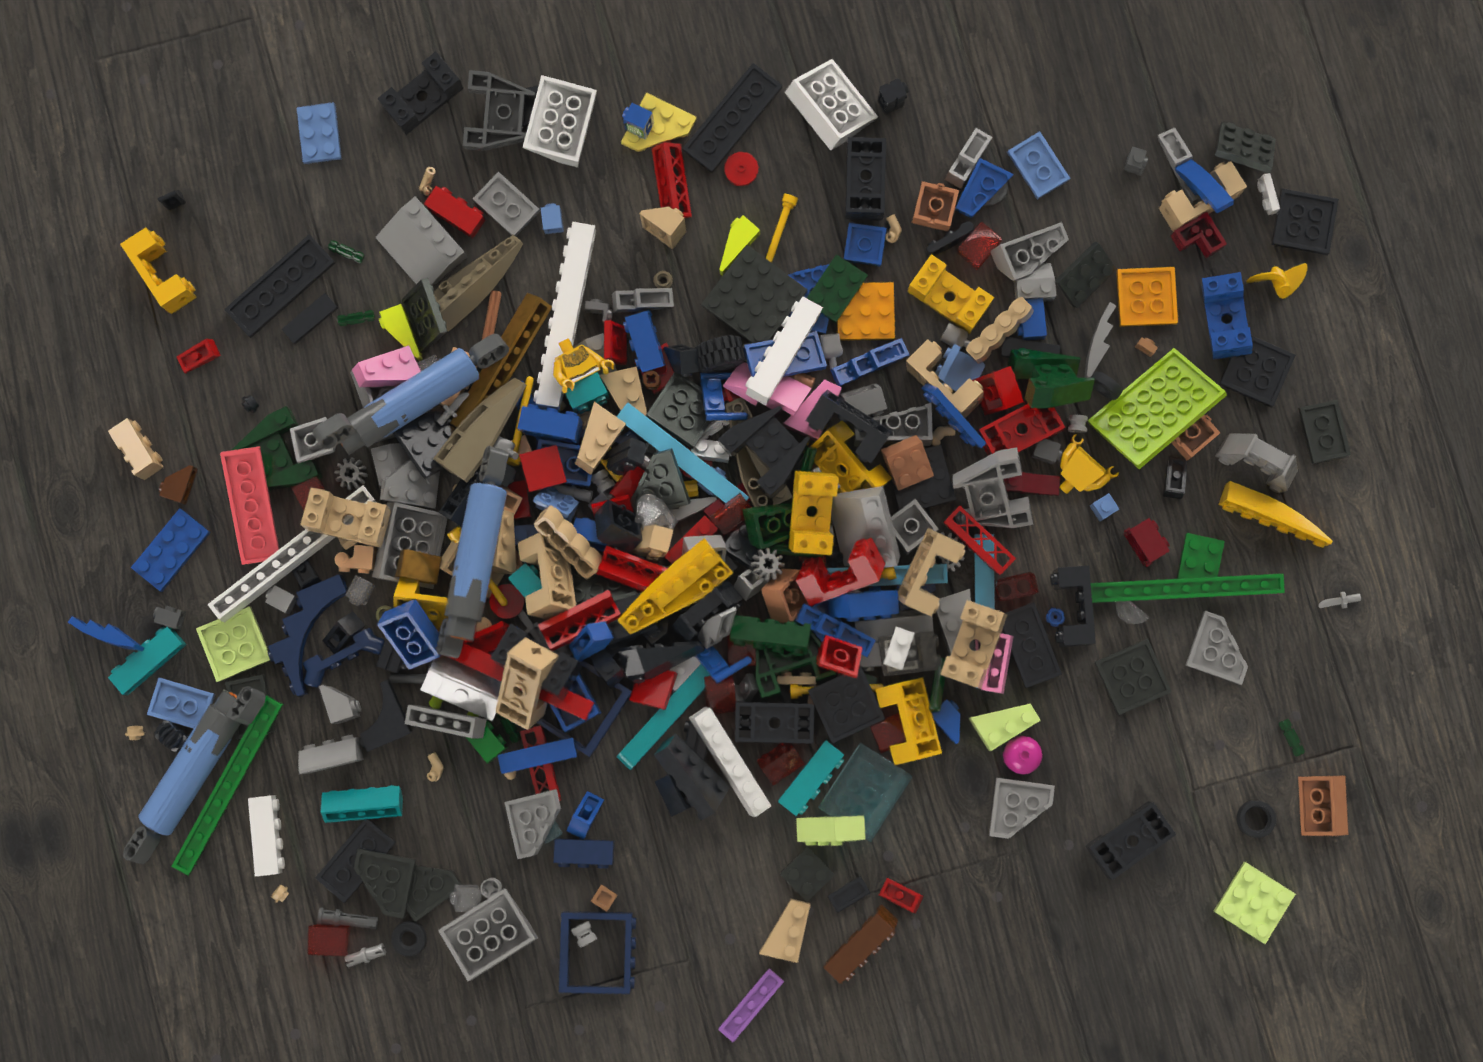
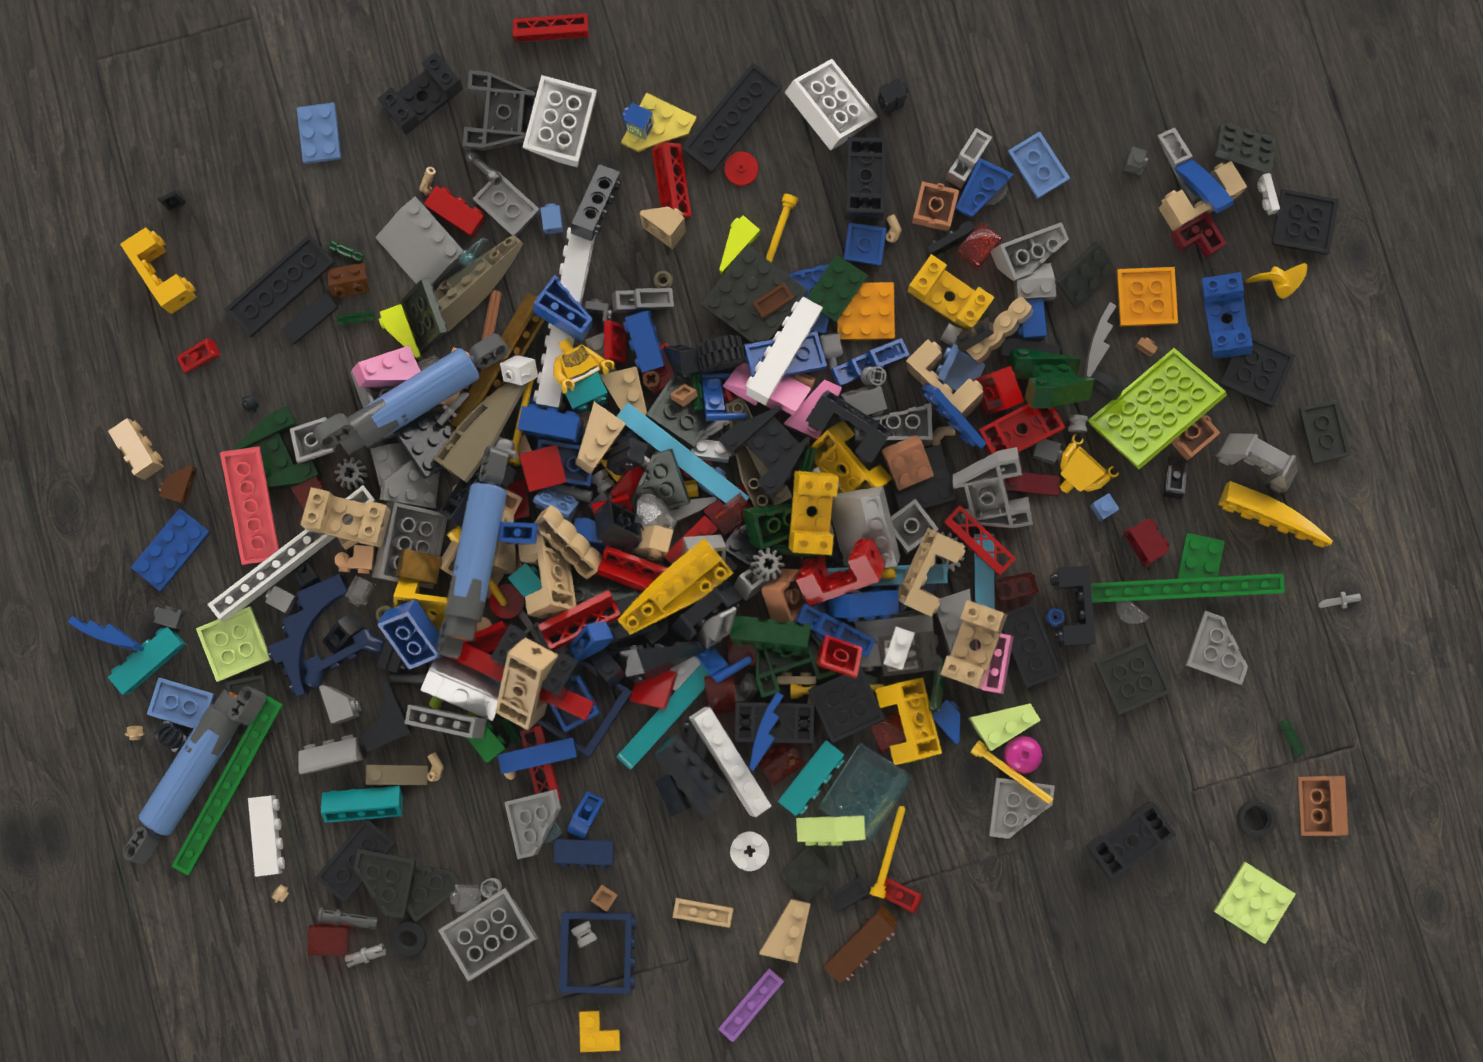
(348, 280): none -> reddish brown bracket
(396, 775): none -> dark tan slope
(468, 256): none -> clear light blue plate
(492, 175): none -> dark grey bar
(518, 533): none -> blue slope
(519, 370): none -> white head
(550, 32): none -> red fence
(562, 310): none -> blue wedge
(594, 1039): none -> yellow plate
(603, 178): none -> black brick
(684, 395): none -> medium nougat plate
(696, 380): none -> dark green axle
(702, 912): none -> tan tile
(743, 860): none -> white plate
(763, 739): none -> blue slope
(773, 300): none -> reddish brown tile
(873, 376): none -> light grey wheel
(879, 889): none -> yellow piece
(975, 334): none -> black plate
(981, 751): none -> yellow piece

